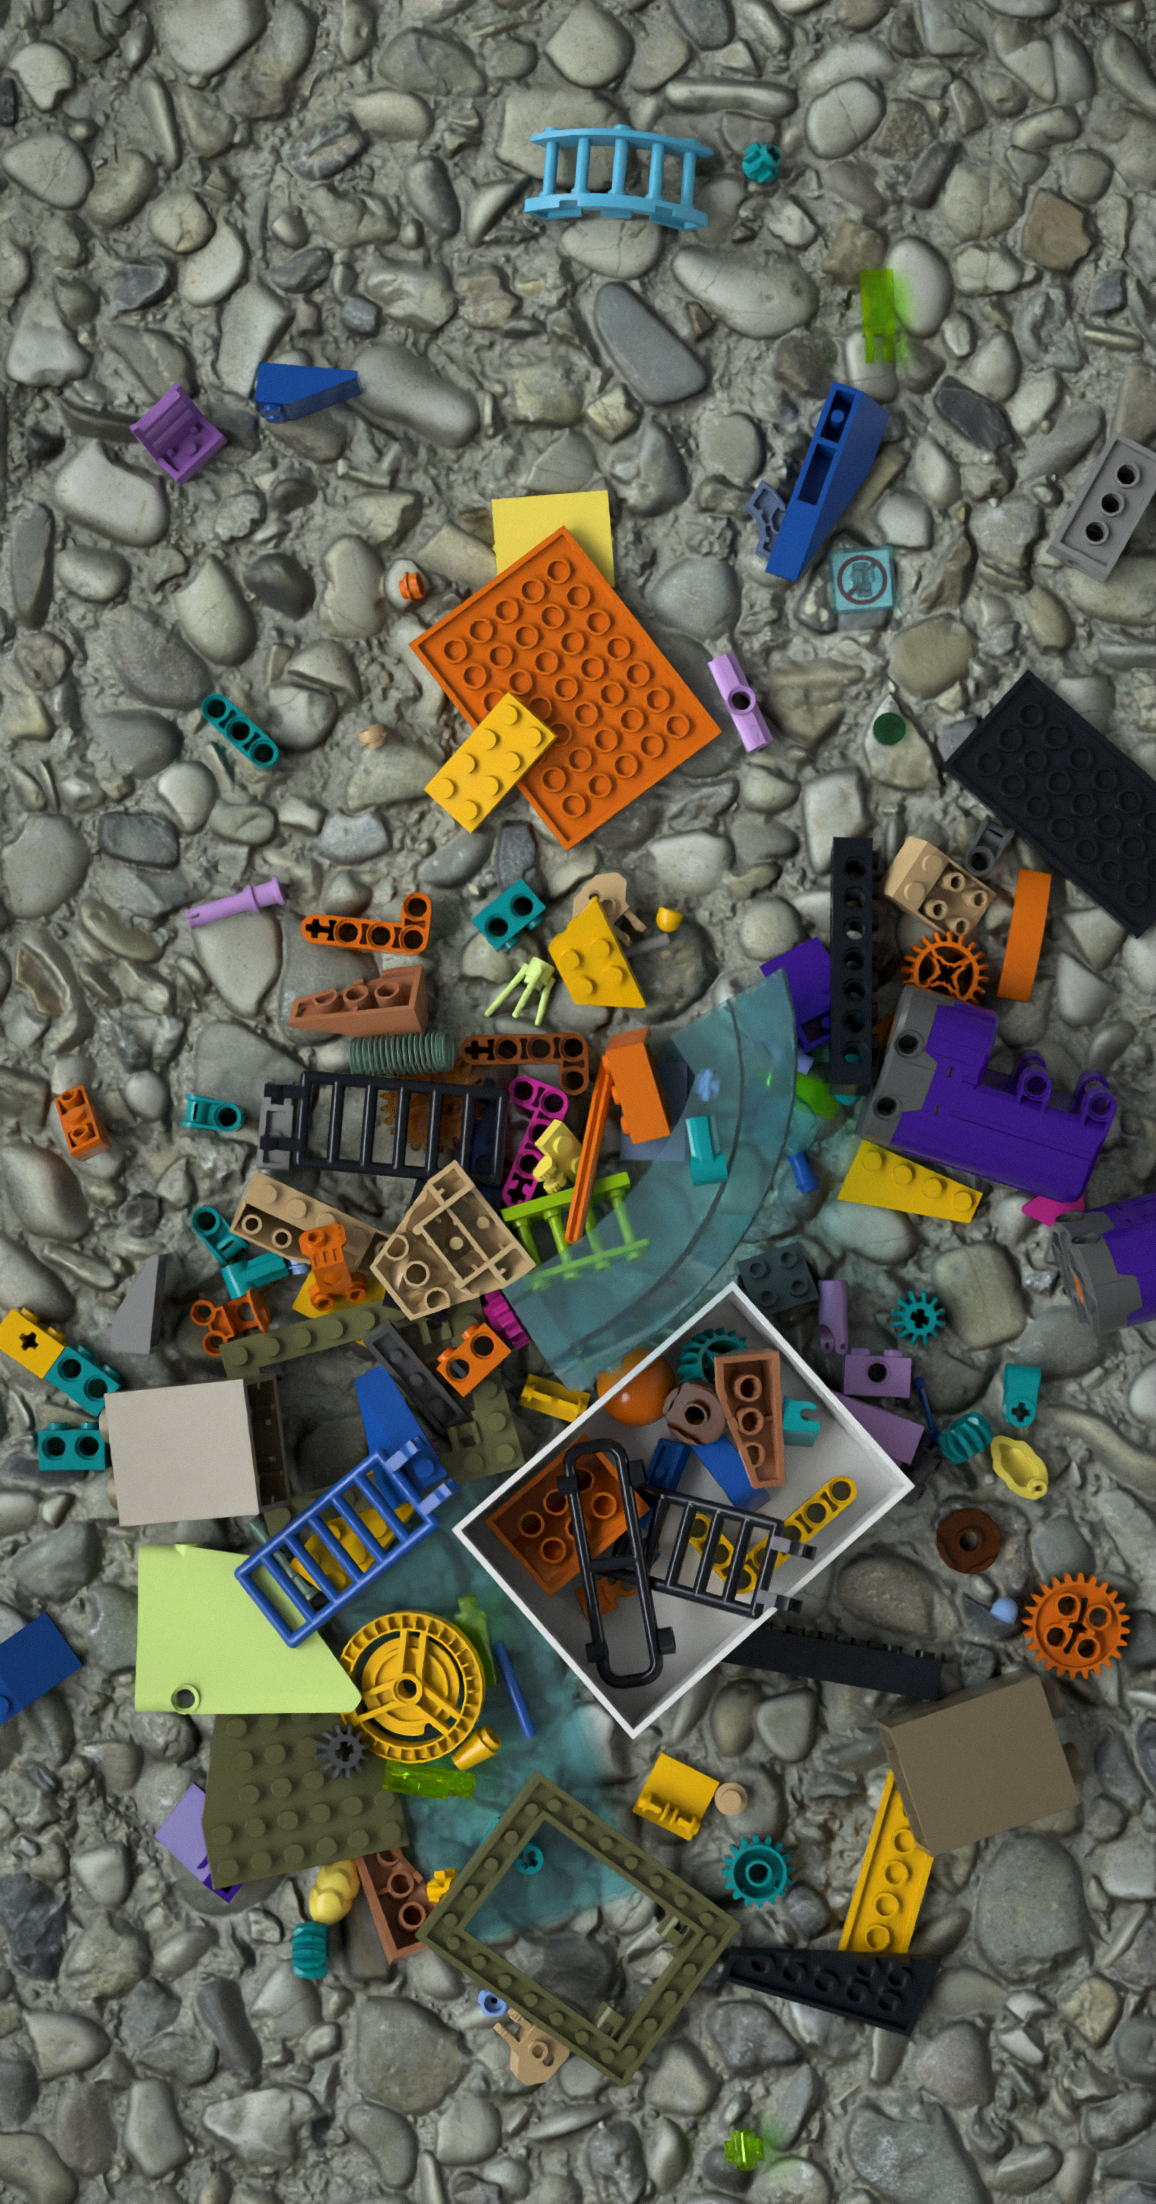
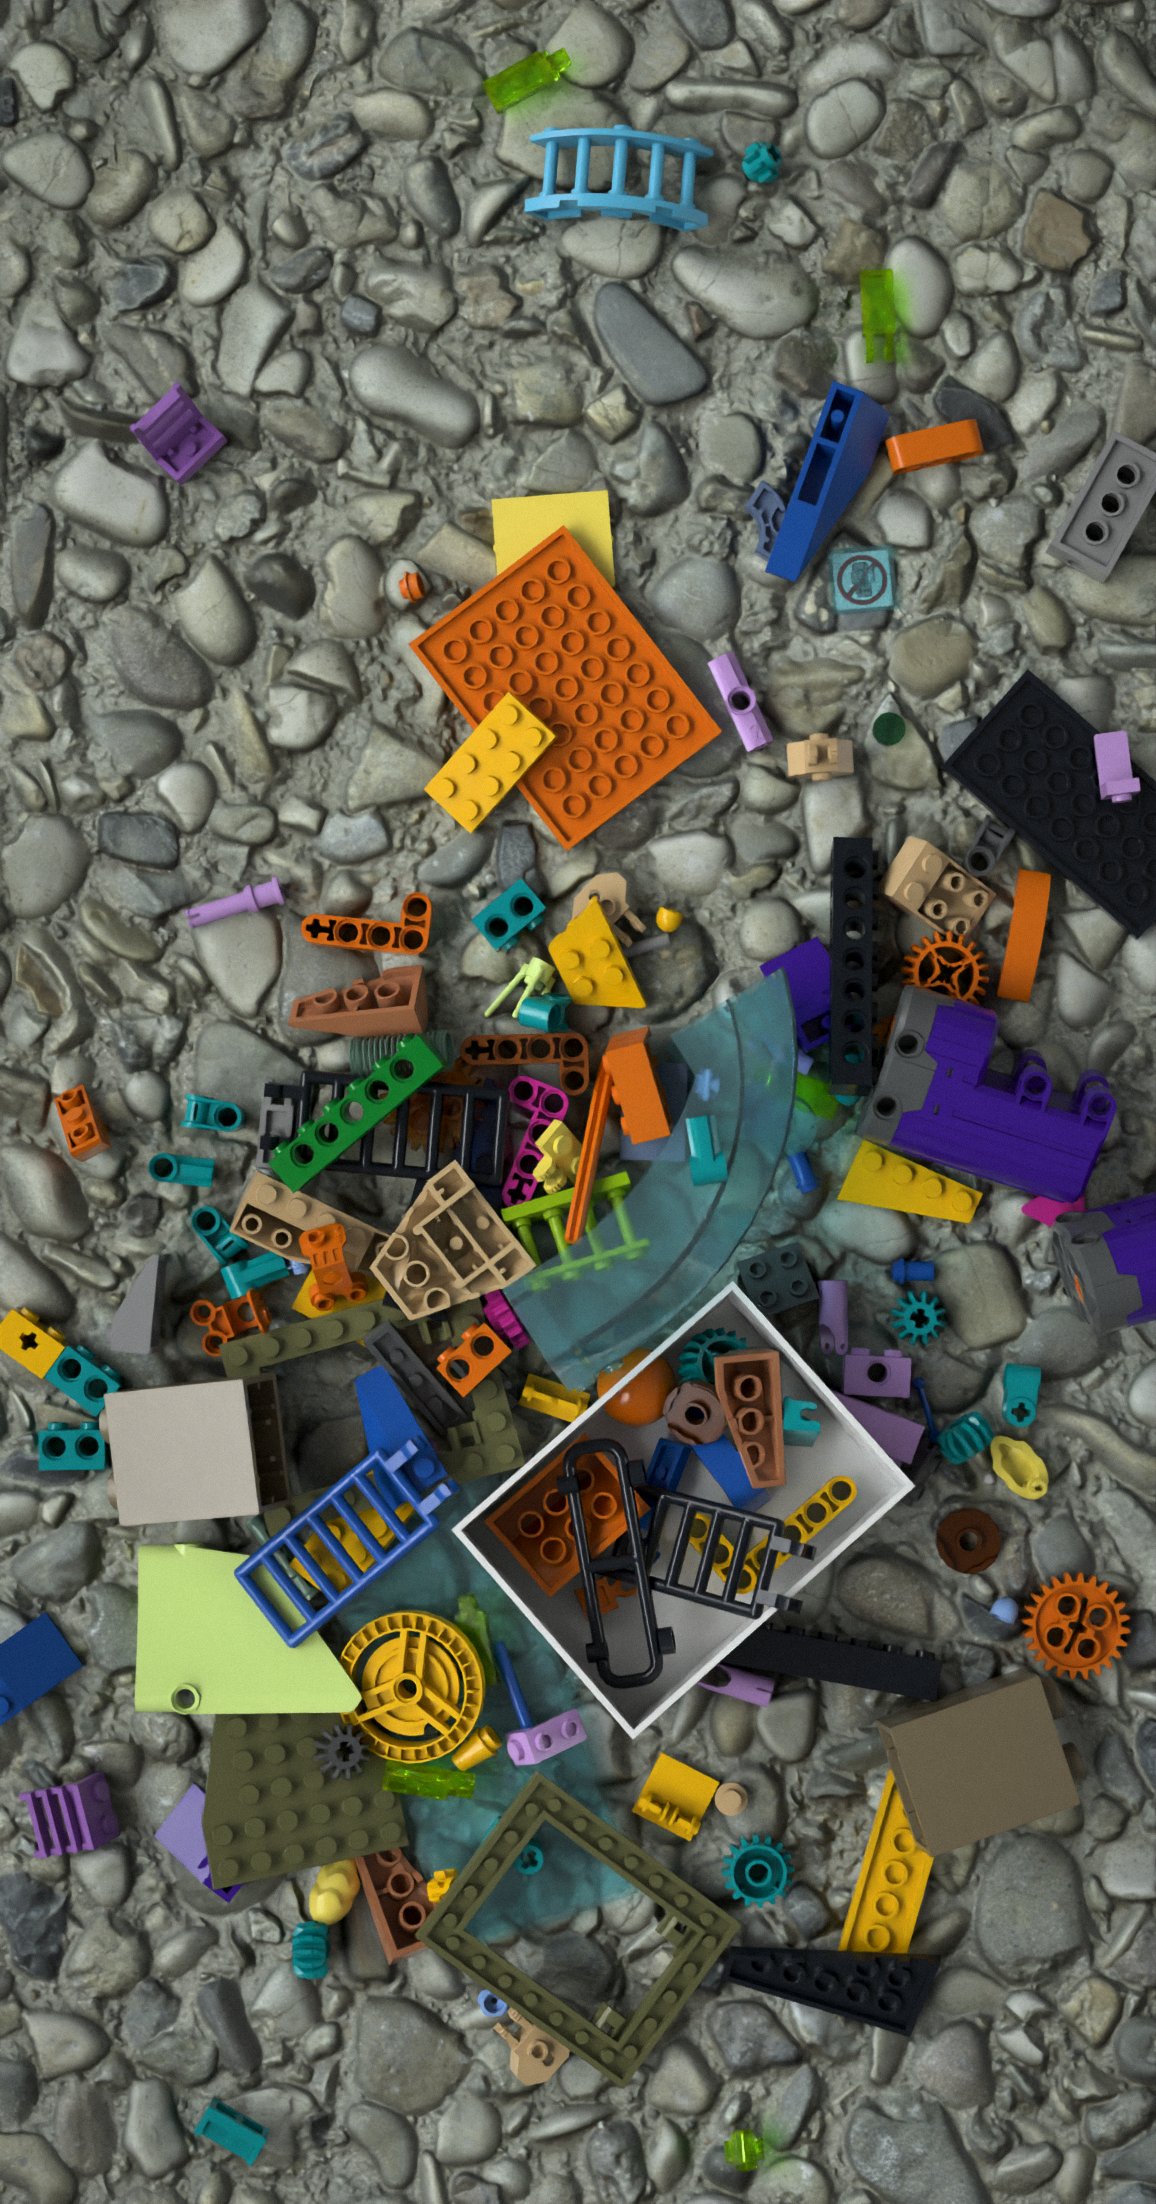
(86, 1814): none -> medium lavender plate
(186, 1170): none -> teal piece
(232, 719): teal beam -> none
(232, 2130): none -> teal hinge
(298, 391): blue slope -> none
(373, 736): tan plate -> none
(426, 1063): none -> green brick
(525, 79): none -> clear neon green hinge
(545, 1012): none -> teal piece
(546, 1739): none -> lavender bracket
(744, 1685): none -> lavender piece
(820, 758): none -> tan hinge
(912, 1271): none -> blue pin
(934, 446): none -> orange beam
(1115, 767): none -> lavender bracket

